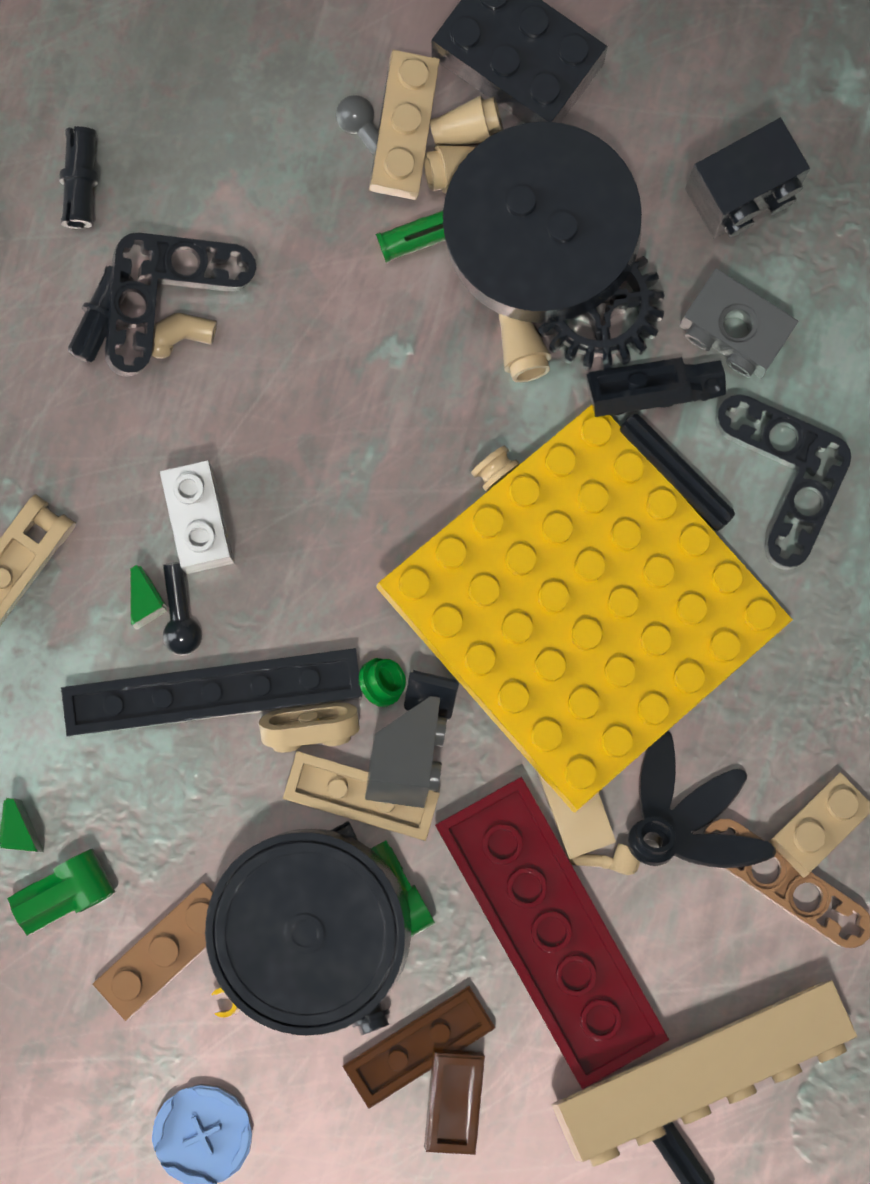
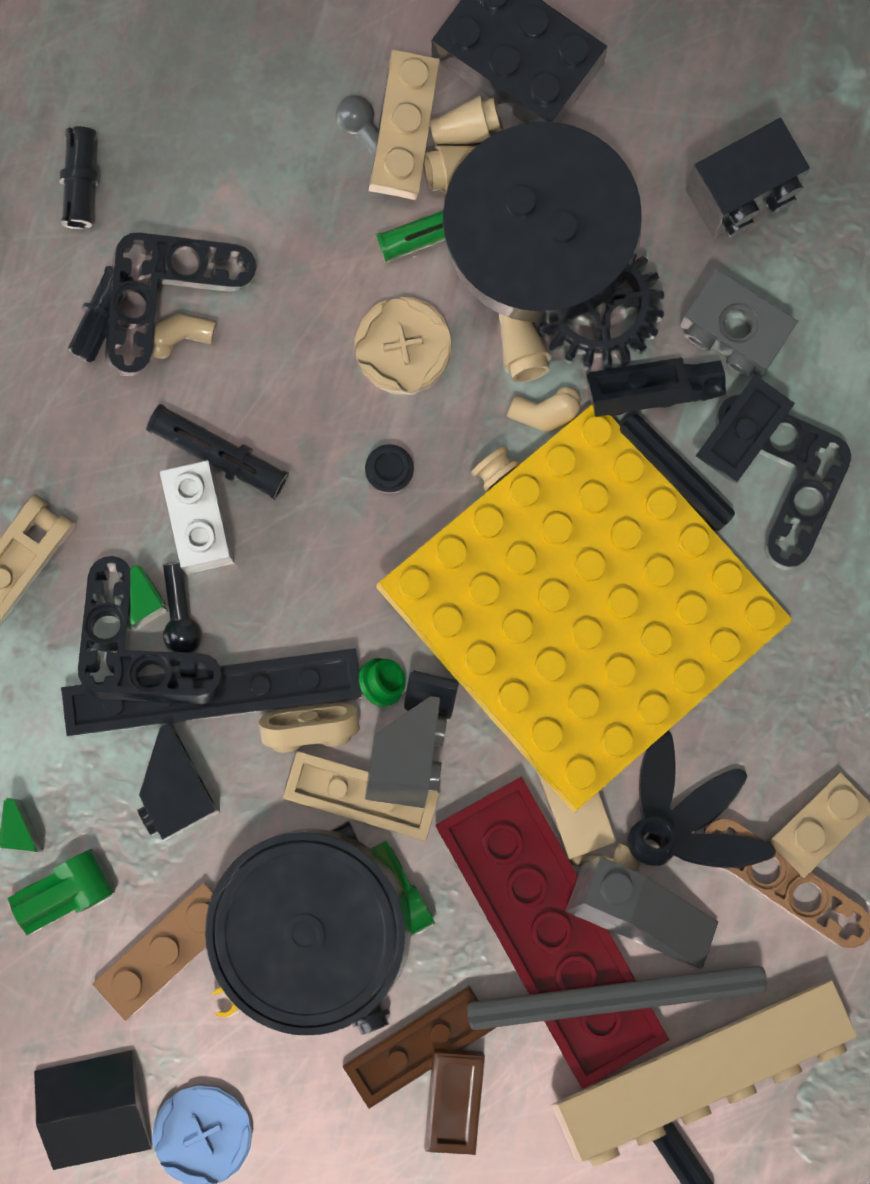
(91, 1110): none -> black slope
(128, 663): none -> black beam
(173, 789): none -> black slope
(268, 477): none -> black pin
(389, 468): none -> black plate
(403, 345): none -> tan tile
(548, 414): none -> tan arm
(617, 997): none -> dark grey axle
(641, 911): none -> dark grey slope
(745, 429): none -> black plate

